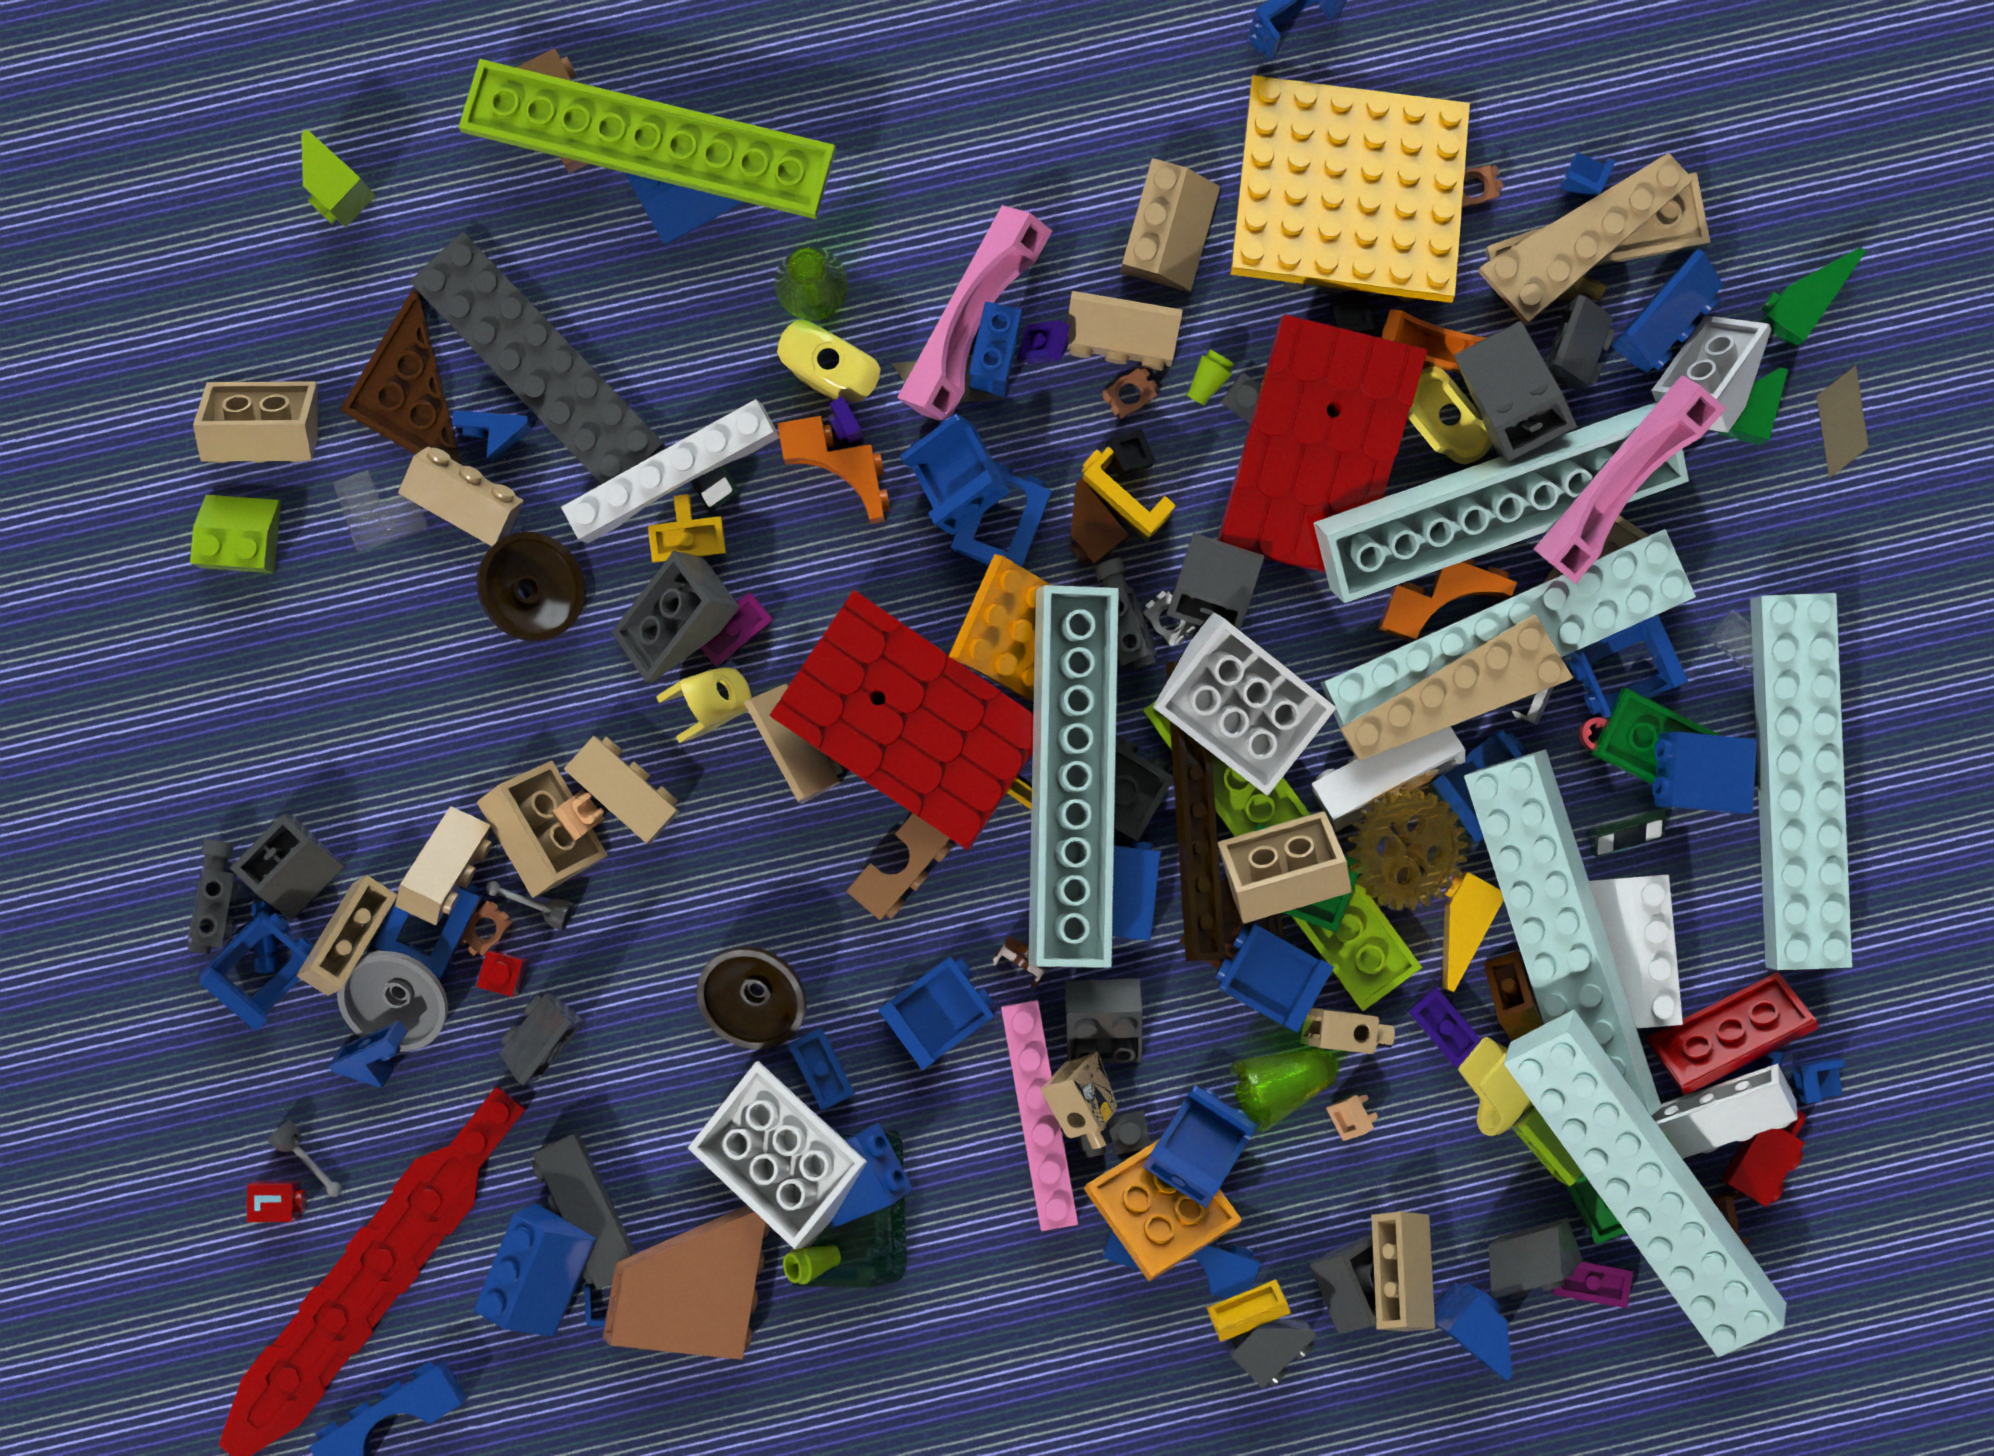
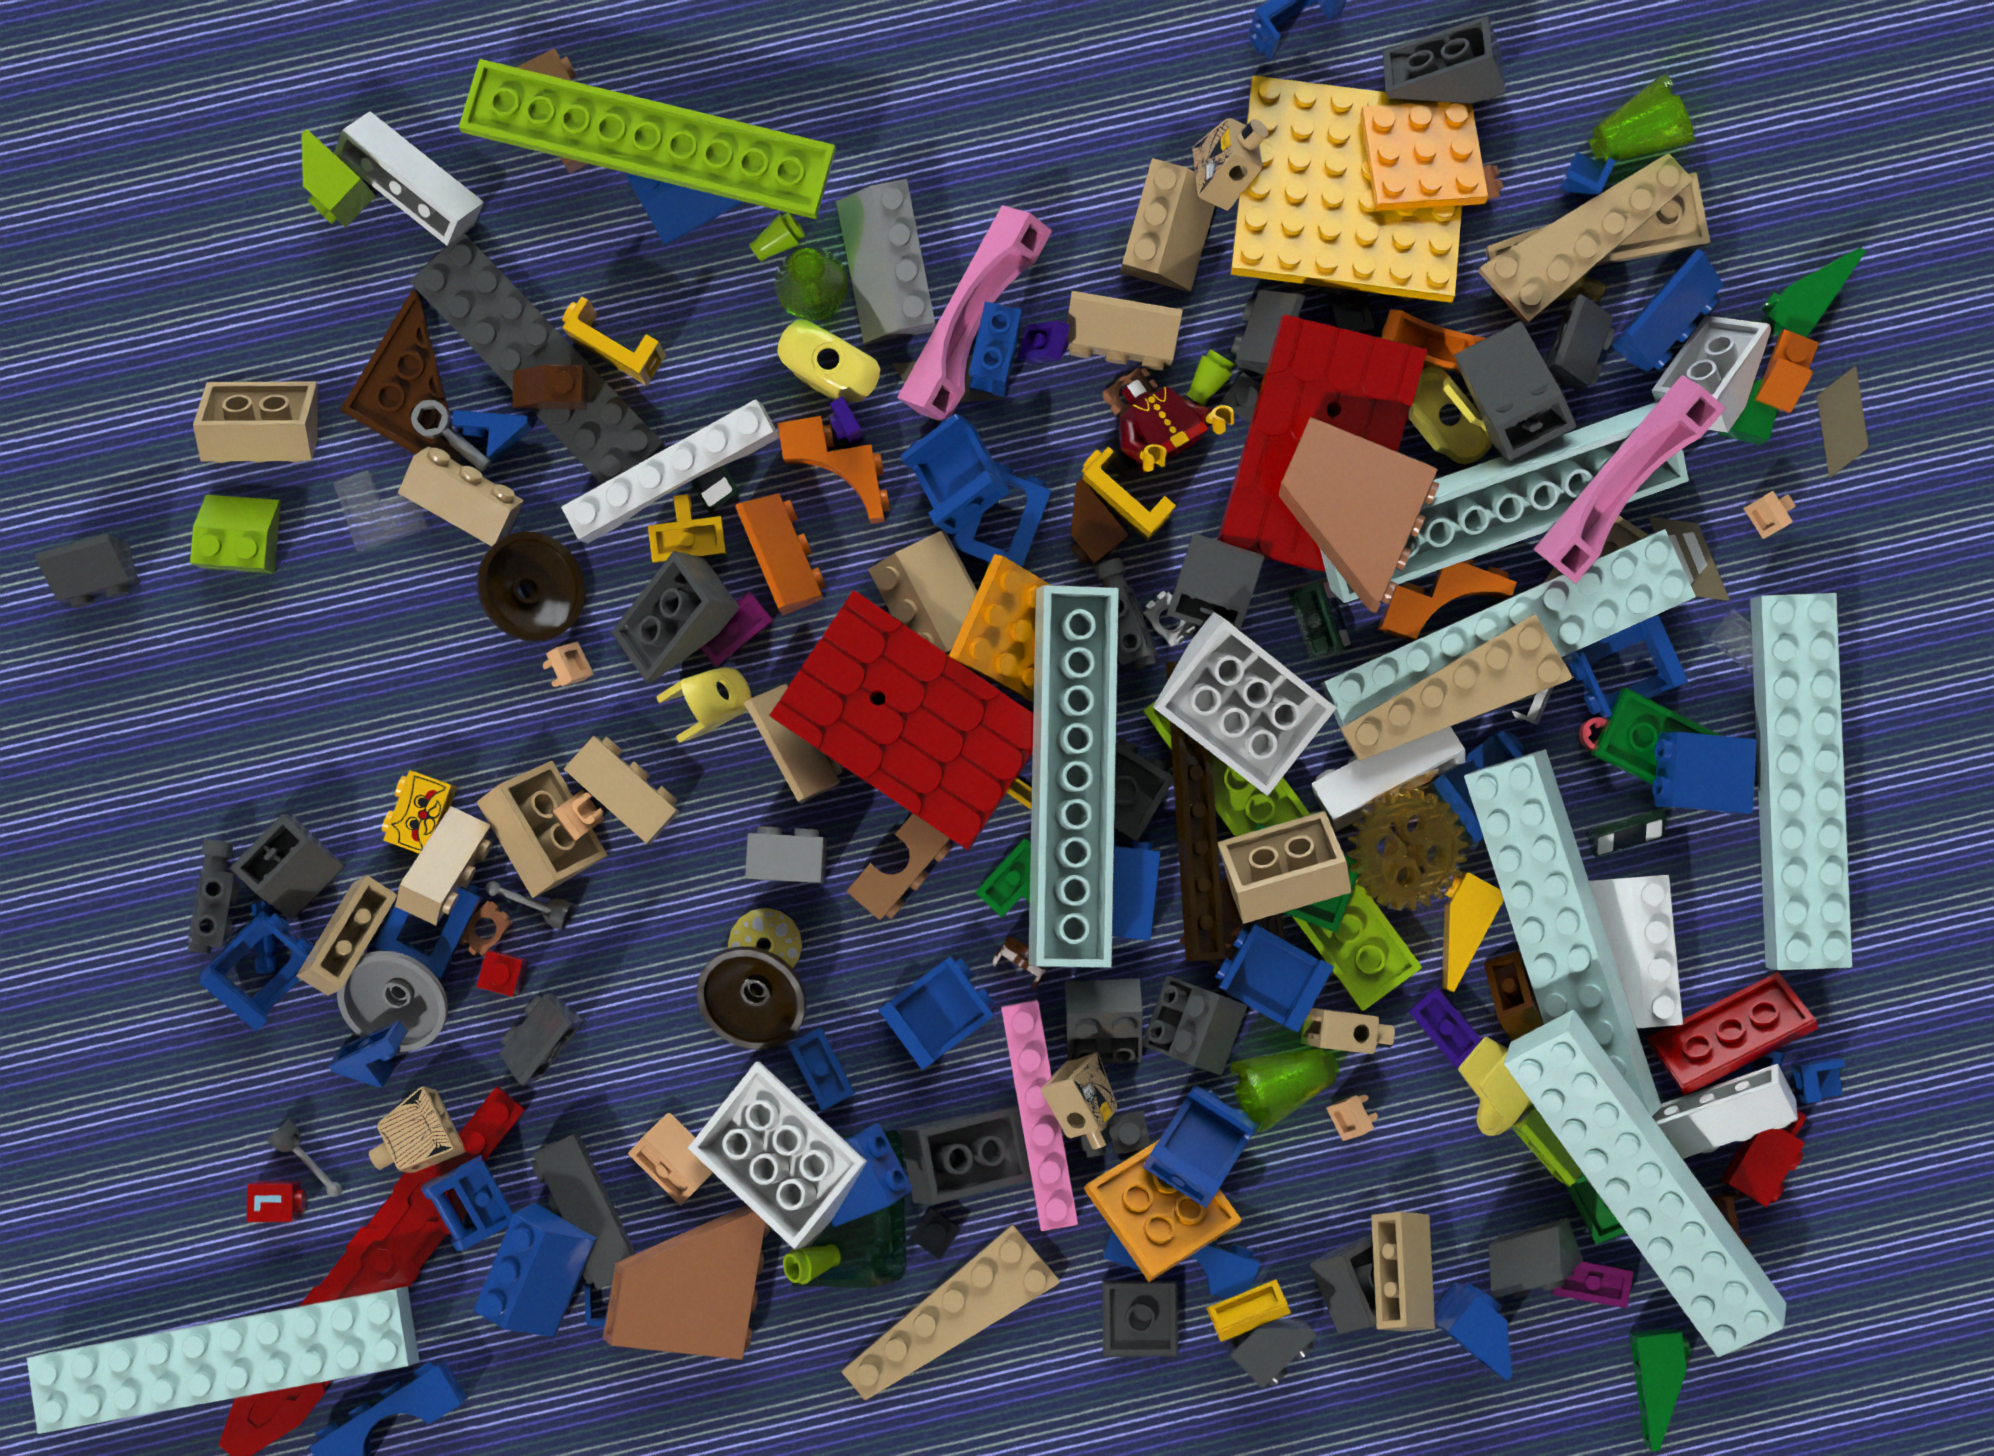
(89, 570): none -> dark grey slope
(223, 1360): none -> light aqua brick
(408, 178): none -> white brick
(417, 1134): none -> tan torso
(418, 810): none -> brick
(455, 440): none -> light grey piece
(480, 1198): none -> blue plate
(551, 387): none -> reddish brown slope
(568, 664): none -> light nougat tile
(639, 365): none -> yellow panel
(667, 1159): none -> light nougat panel
(772, 925): none -> light yellow dish
(777, 237): none -> lime cone
(781, 552): none -> orange slope
(786, 856): none -> light grey brick
(885, 262): none -> light grey slope
(927, 589): none -> tan slope
(935, 1233): none -> black plate
(965, 1155): none -> dark grey slope
(974, 1297): none -> tan wing
(1008, 881): none -> green plate
(1140, 1318): none -> dark grey tile
(1165, 424): none -> dark red torso
(1194, 1025): none -> dark grey slope
(1228, 161): none -> tan torso
(1263, 318): none -> dark grey slope
(1320, 619): none -> clear green slope
(1358, 505): none -> nougat slope
(1423, 155): none -> light orange plate
(1447, 66): none -> dark grey slope
(1644, 124): none -> clear neon green cone
(1659, 1373): none -> green slope
(1693, 556): none -> dark tan sticker
(1770, 513): none -> light nougat tile
(1787, 371): none -> orange slope

